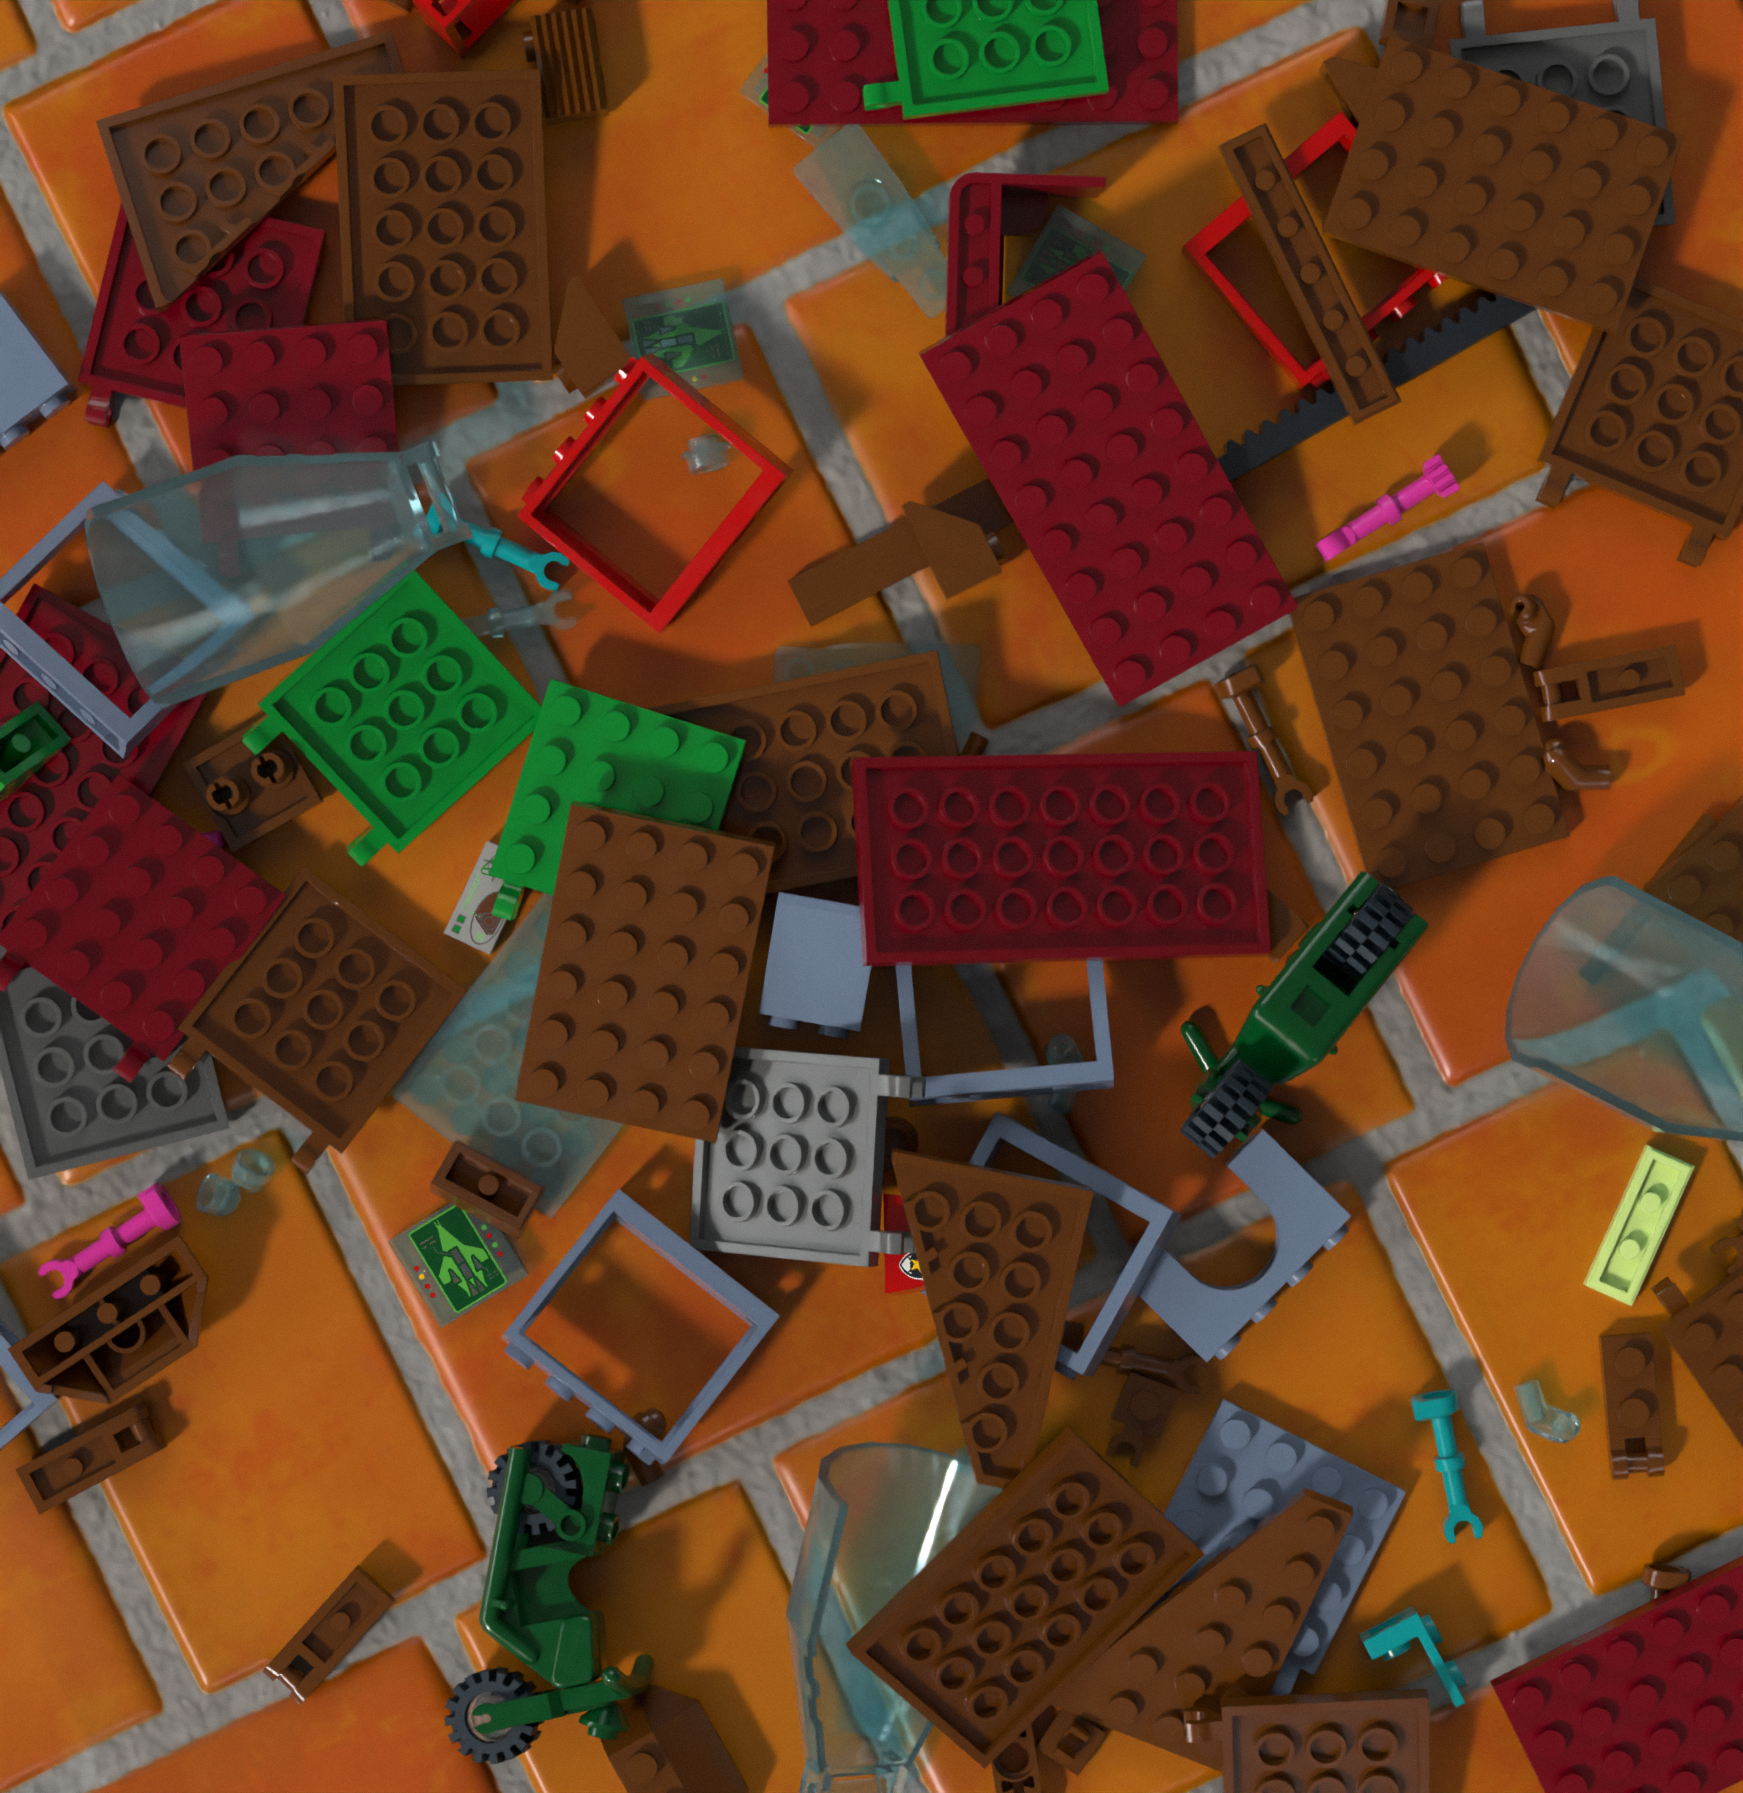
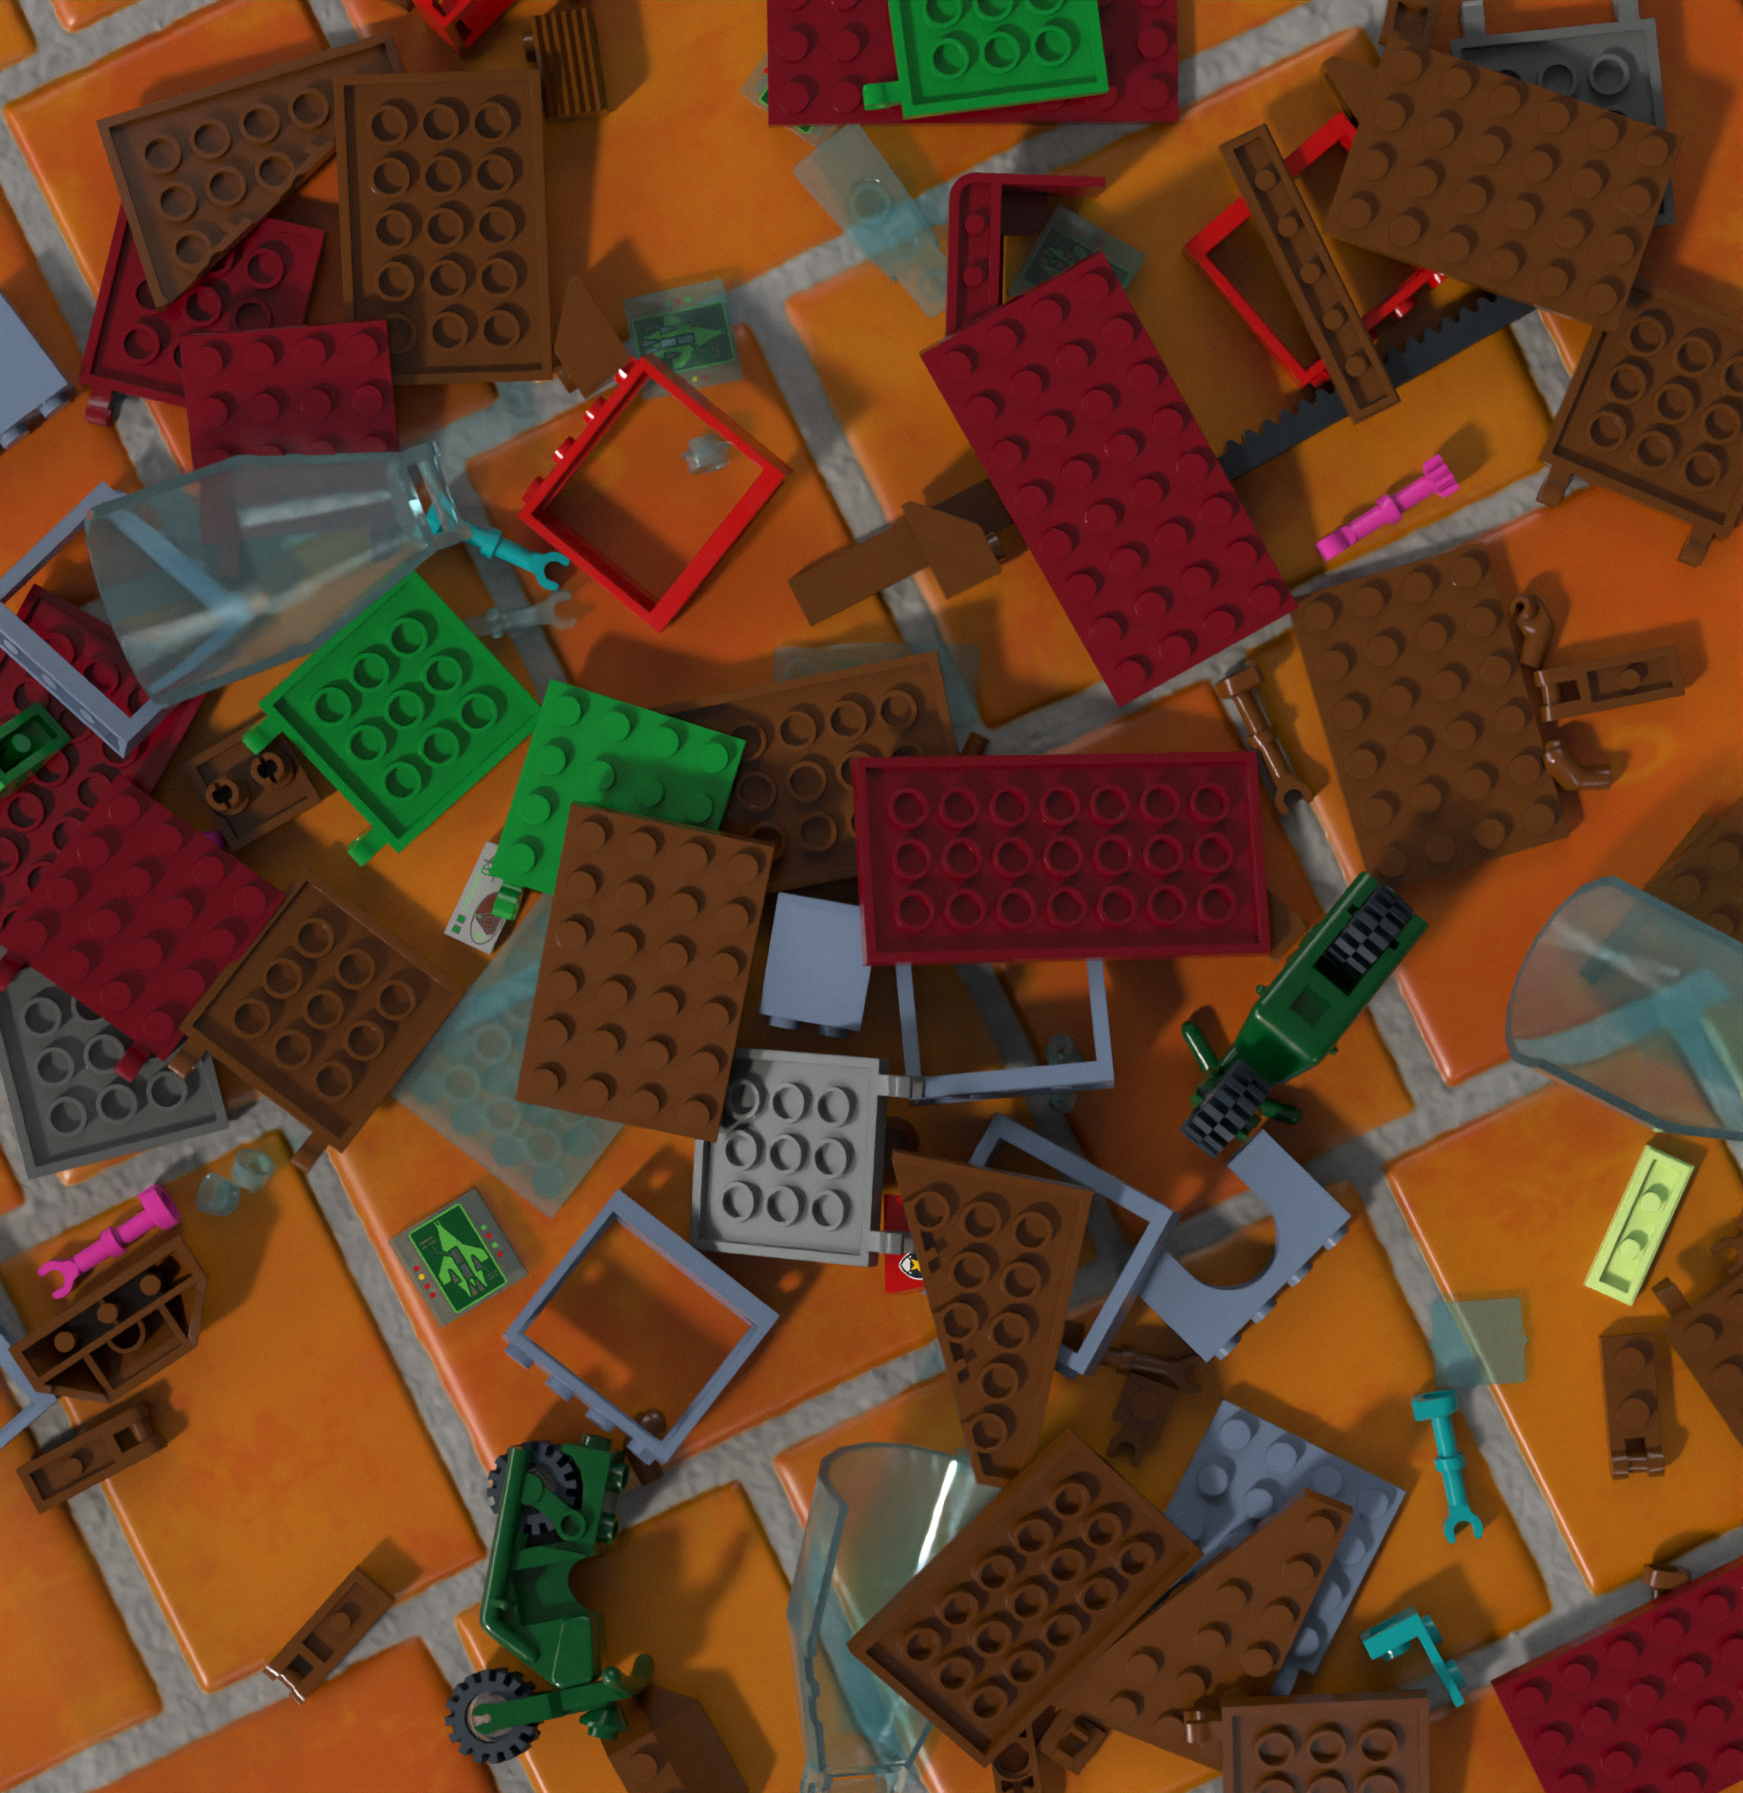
(487, 1189): reddish brown slope -> none
(1478, 1342): none -> clear light blue piece
(1544, 1419): clear light blue arm -> none

